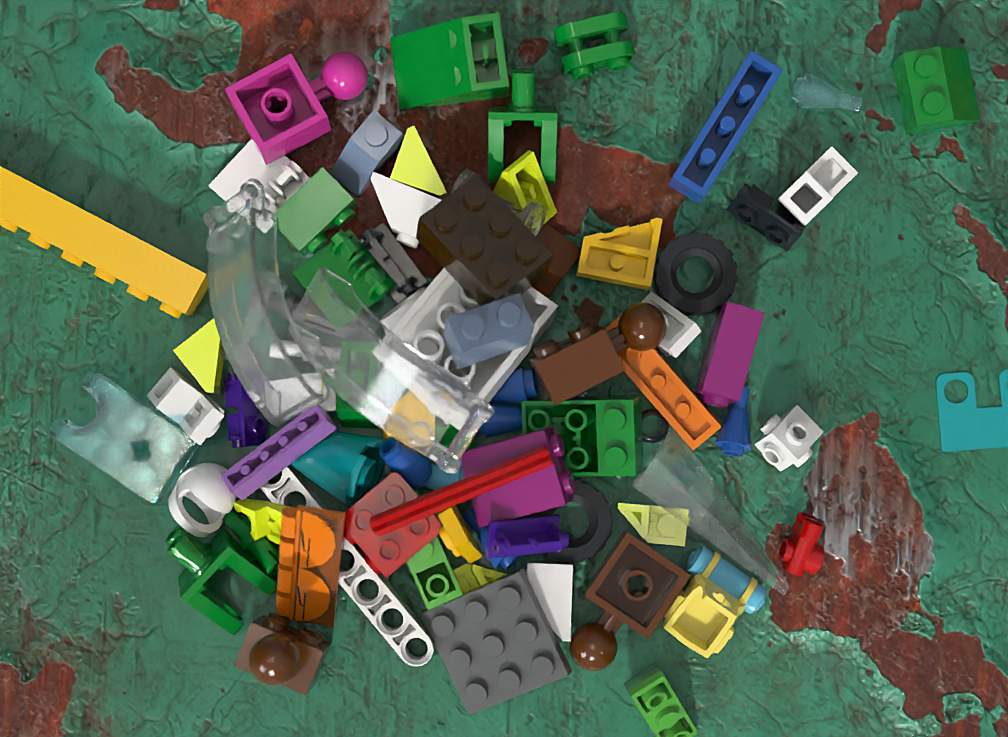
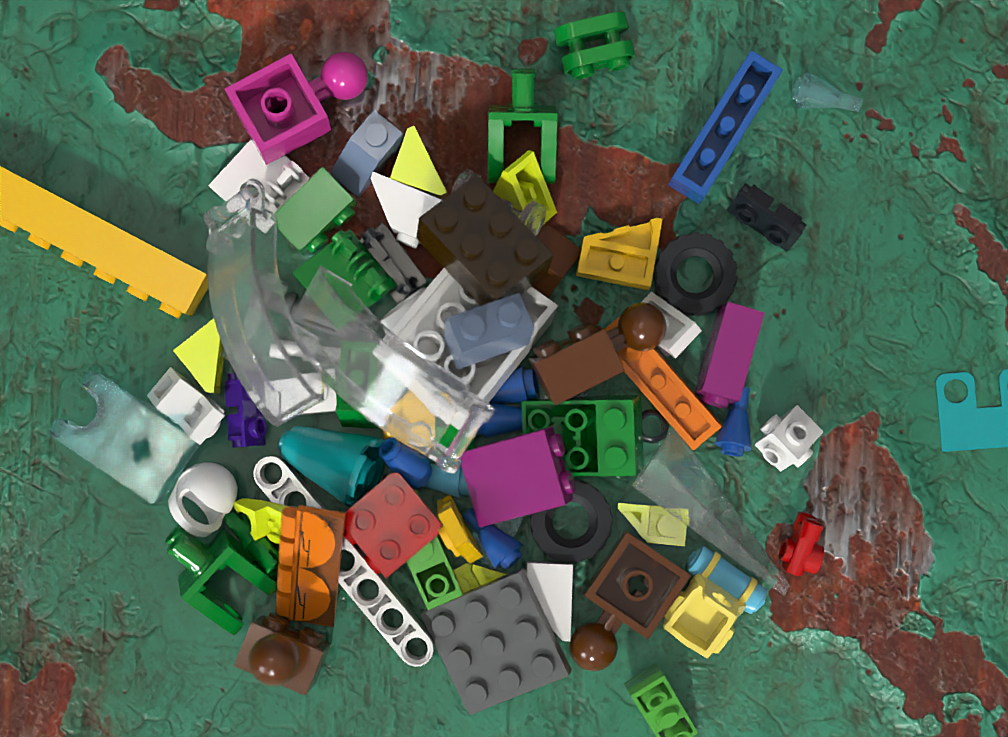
(278, 452): medium lavender piece -> none
(450, 63): green slope -> none
(461, 491): red axle -> none
(525, 536): dark purple hinge -> none
(818, 186): white brick -> none
(935, 89): green slope -> none

